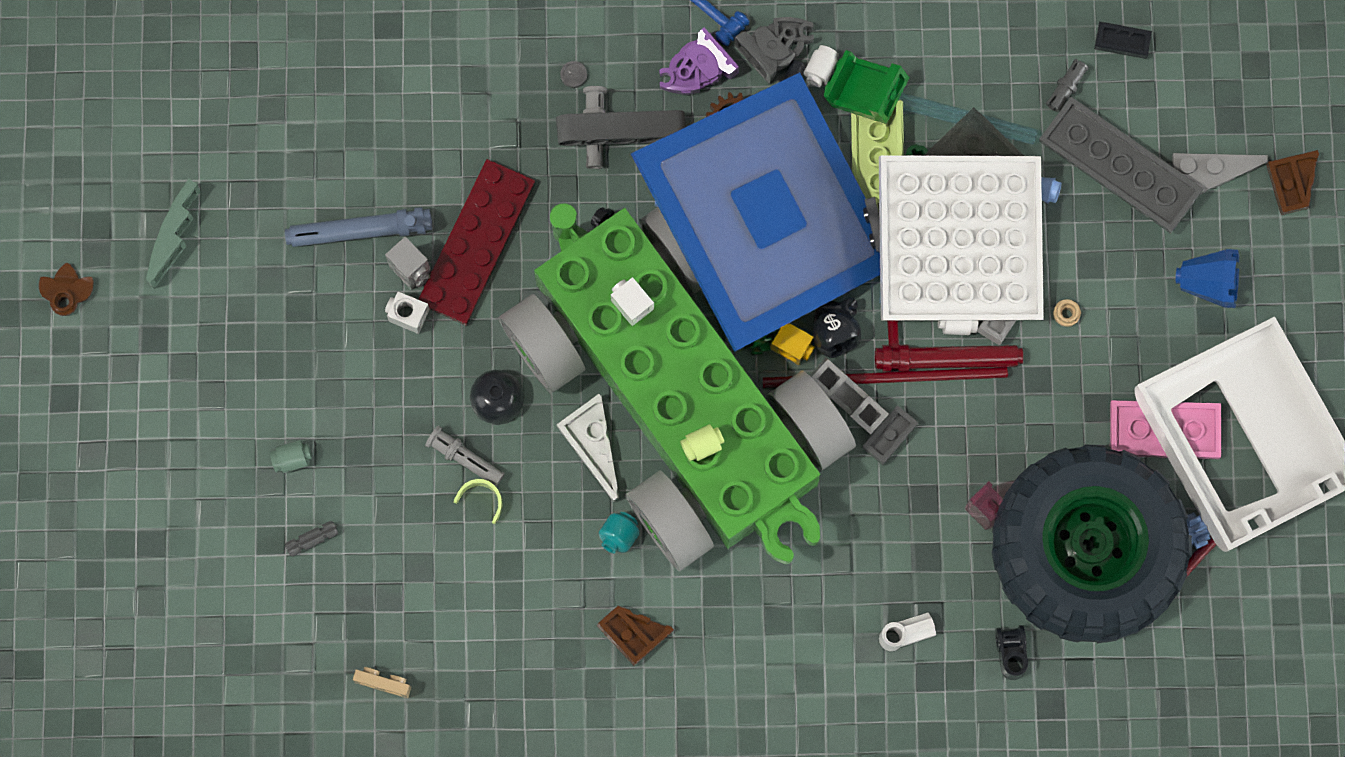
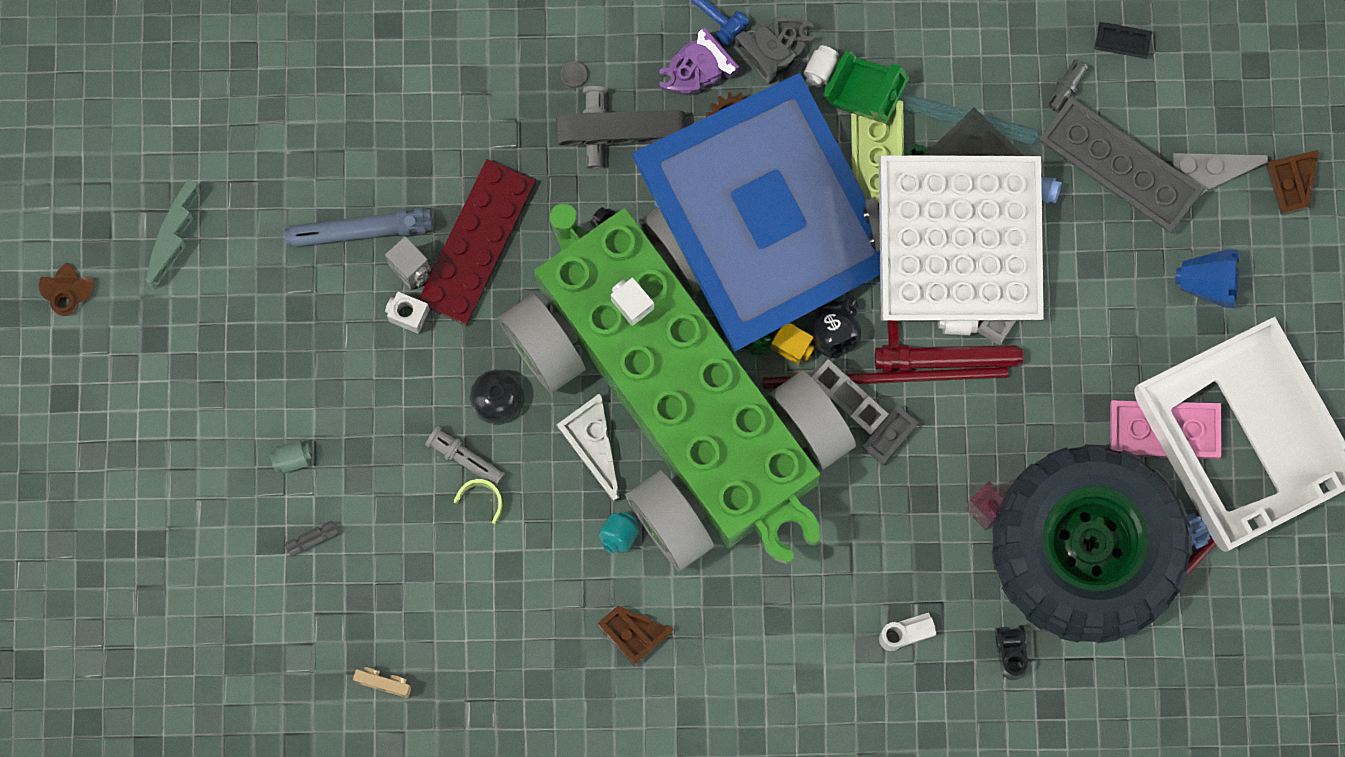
(702, 443): yellowish green brick -> none
(1069, 305): tan plate -> none

